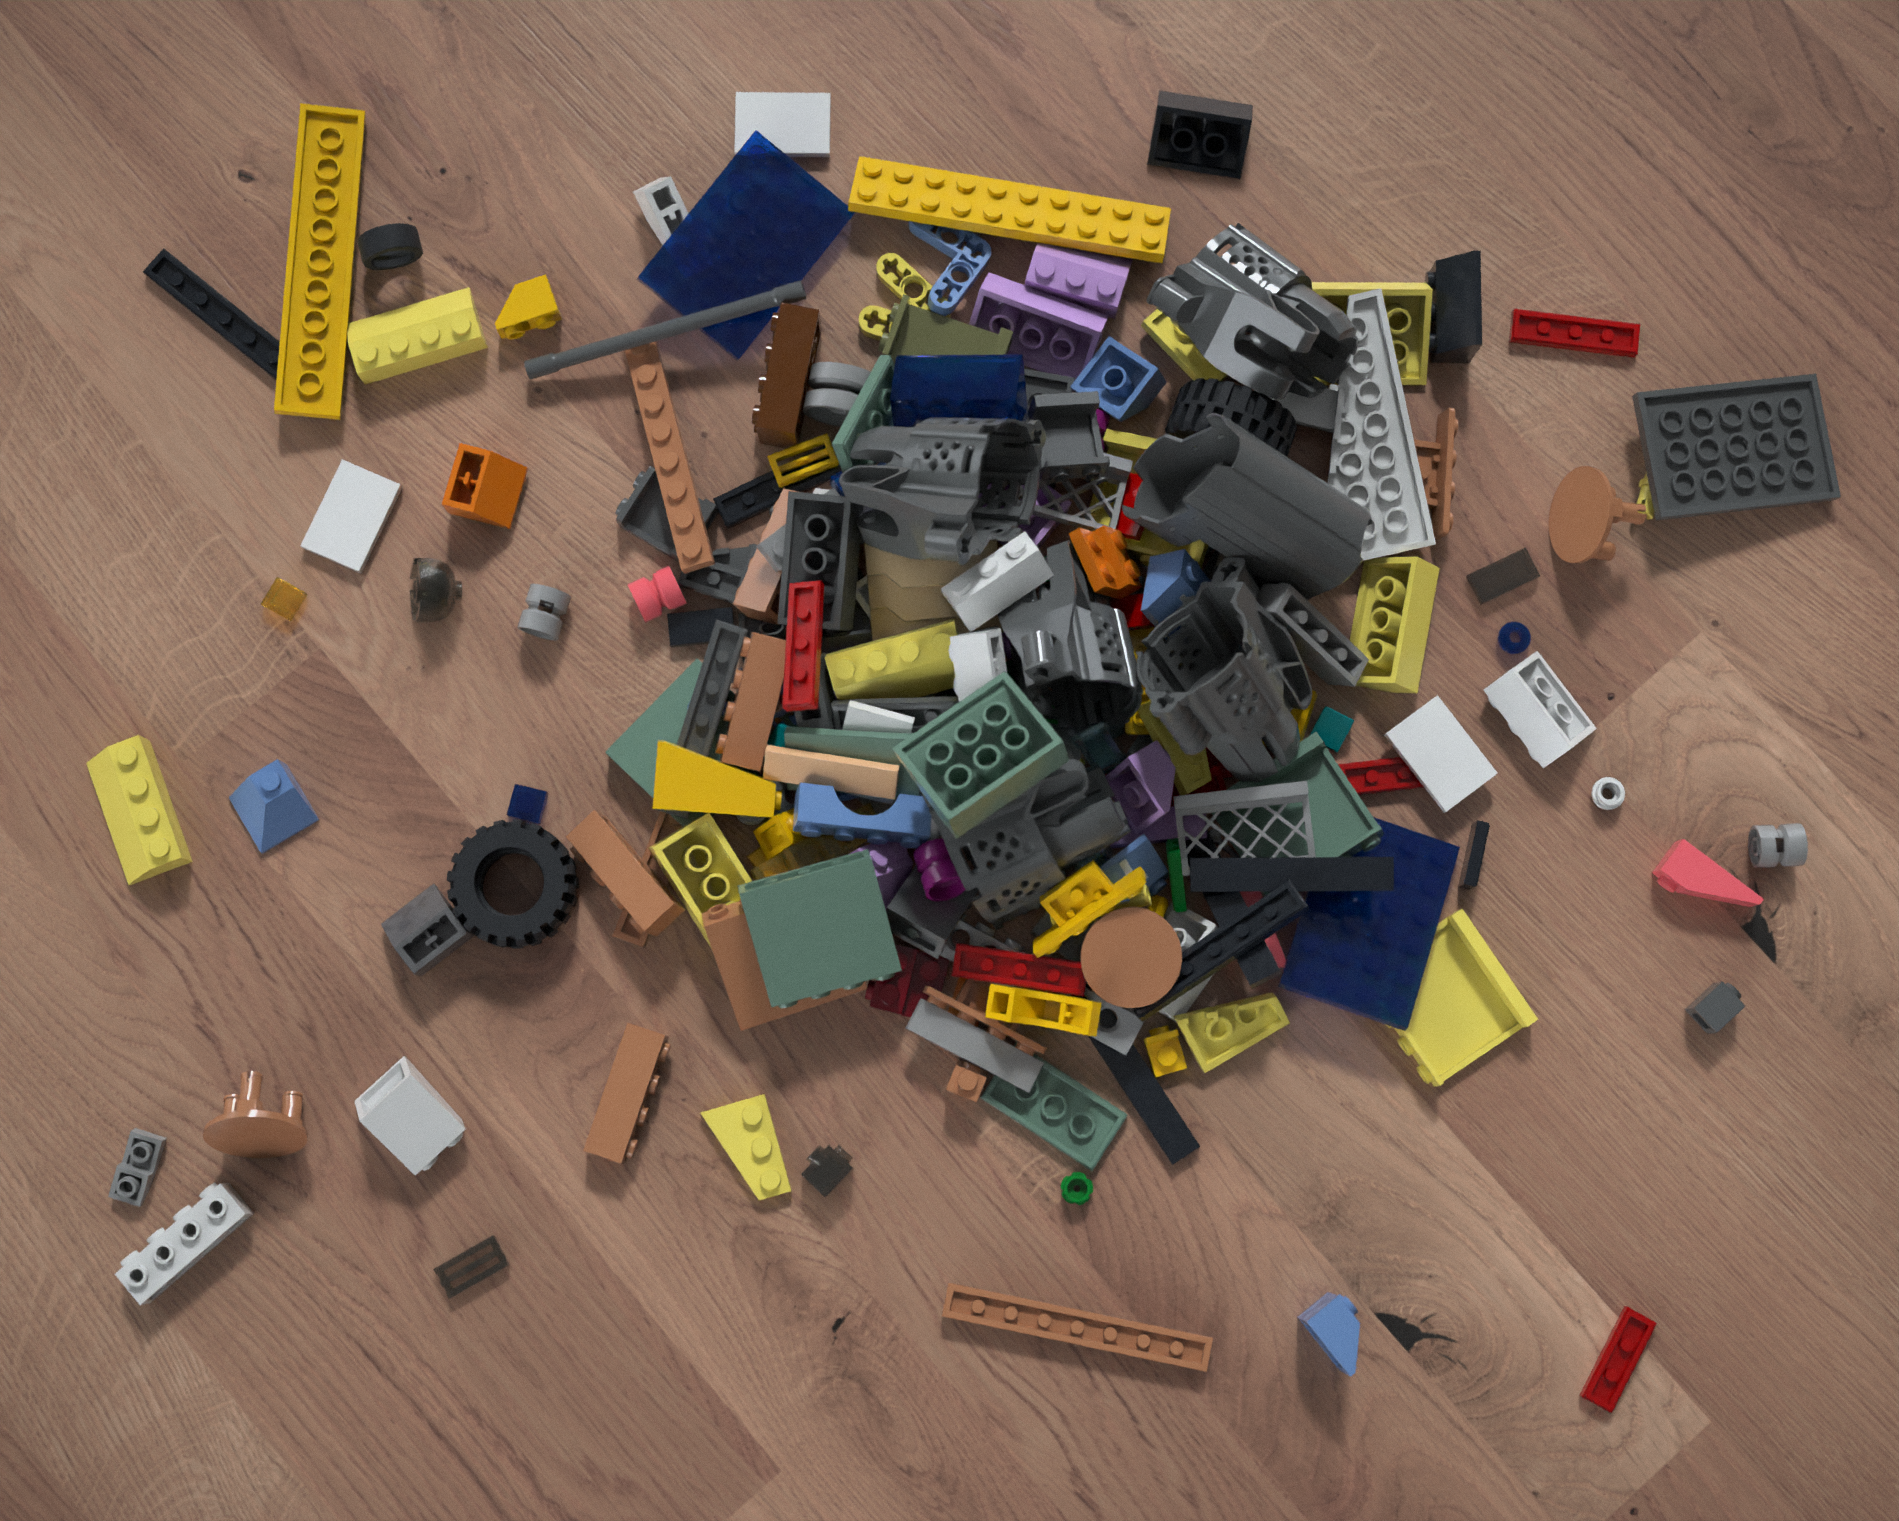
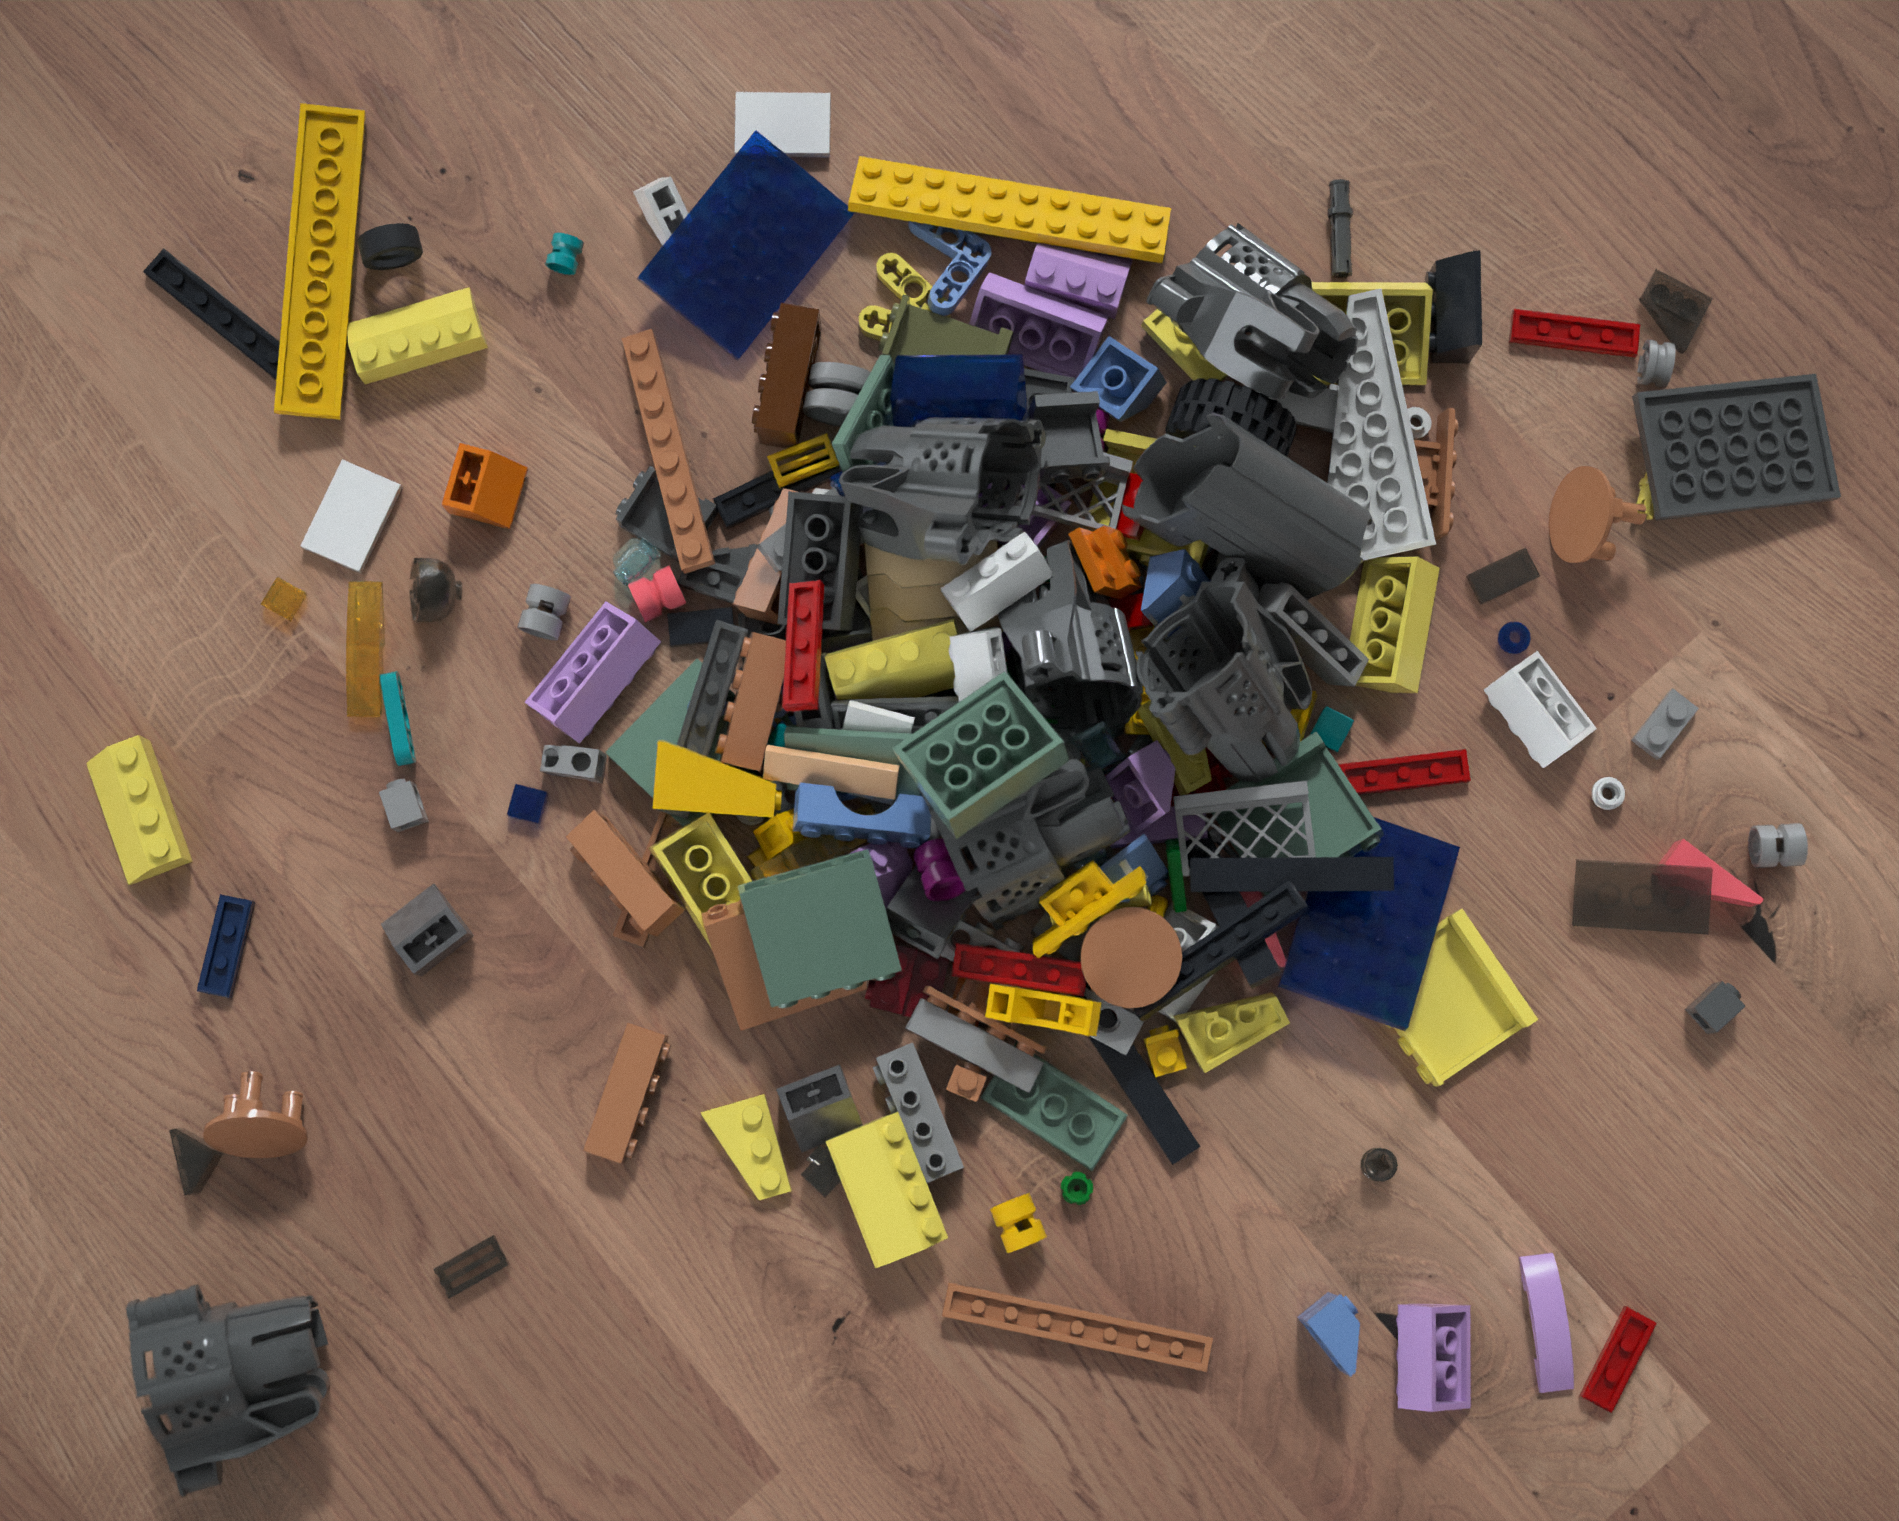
(138, 1167): light grey slope -> none
(183, 1243): white brick -> none
(194, 1159): none -> clear smoke slope
(224, 1376): none -> dark grey piece
(225, 946): none -> dark blue tile
(272, 805): medium blue slope -> none
(364, 648): none -> clear yellow slope
(397, 718): none -> teal beam
(403, 805): none -> light grey brick
(409, 1116): white slope -> none
(476, 859): black tyre -> none
(528, 307): yellow slope -> none
(553, 362): dark grey piece -> none
(564, 253): none -> teal wheel
(574, 762): none -> light grey leg
(593, 672): none -> lavender slope
(636, 560): none -> clear light blue head
(819, 1107): none -> flat silver slope
(886, 1189): none -> light yellow slope
(918, 1111): none -> light grey brick
(1014, 1211): none -> yellow wheel
(1200, 134): black slope -> none
(1340, 215): none -> dark grey pin
(1372, 1163): none -> clear smoke wheel
(1423, 416): none -> white plate
(1433, 1357): none -> lavender slope
(1440, 754): white tile -> none
(1474, 855): black tile -> none
(1548, 1322): none -> lavender slope
(1642, 896): none -> clear smoke tile
(1656, 363): none -> light grey wheel
(1664, 724): none -> light grey plate
(1674, 308): none -> clear smoke wing

